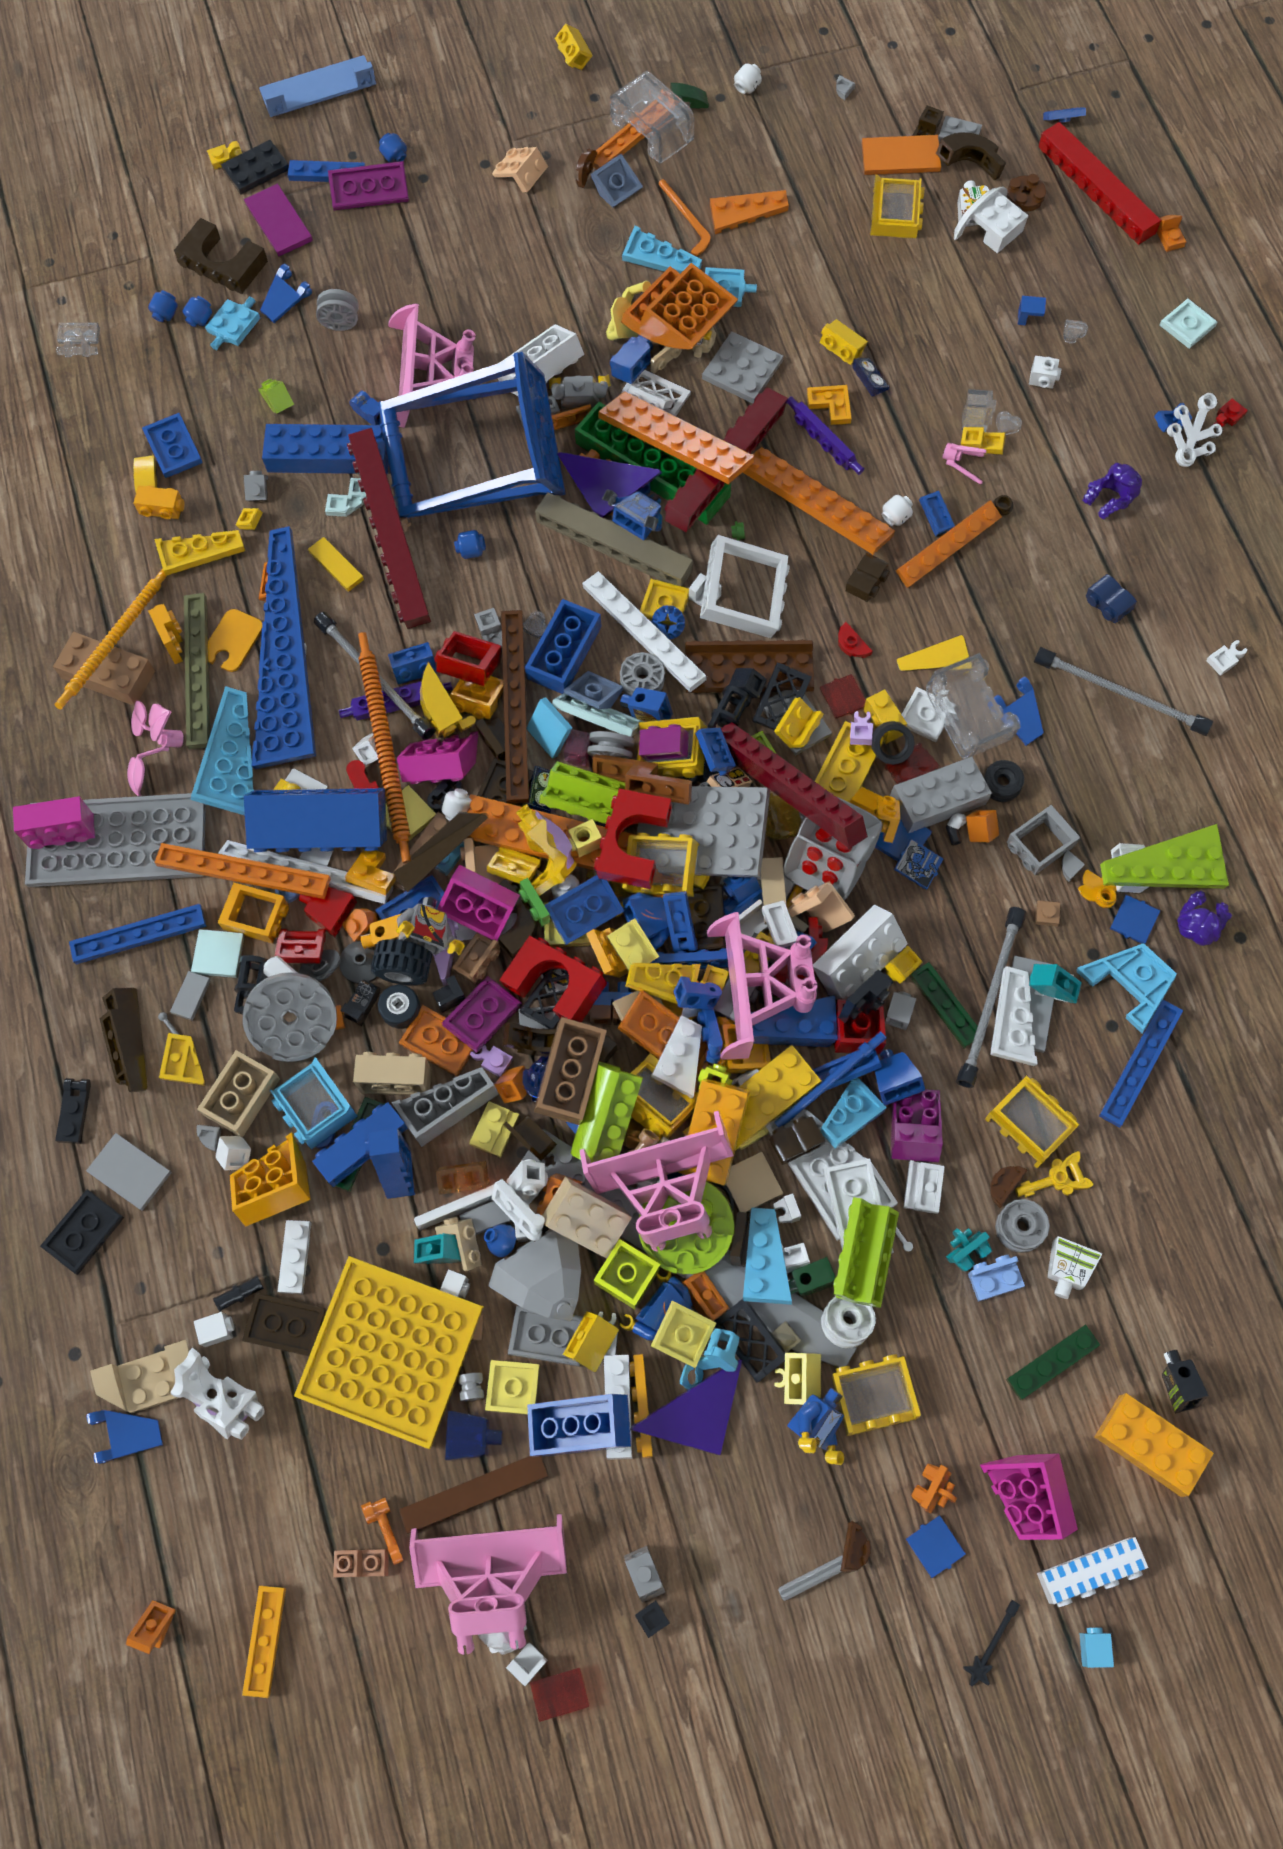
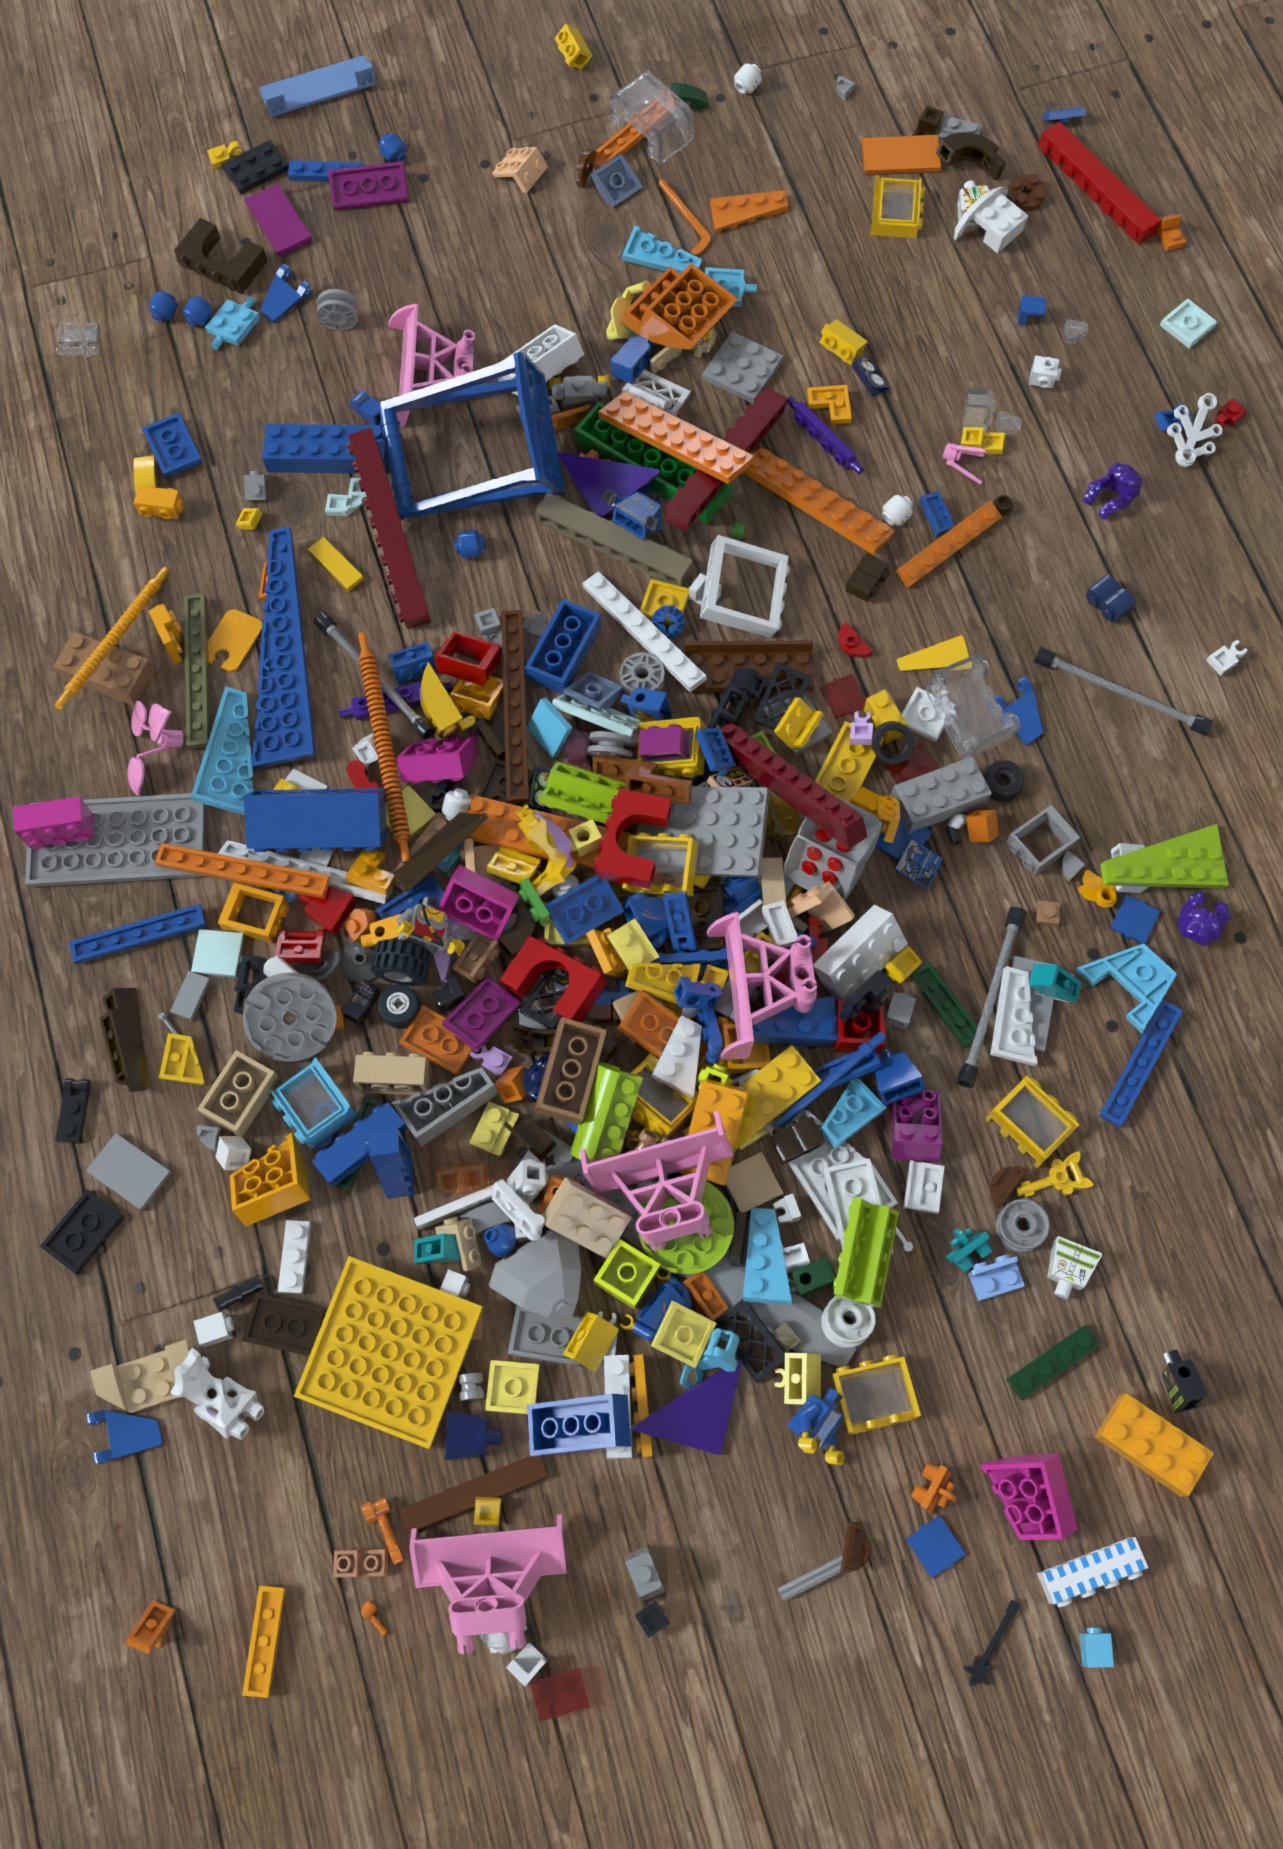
(191, 552): yellow wing -> none
(275, 395): lime slope -> none
(368, 1611): none -> orange hand
(487, 1511): none -> yellow tile

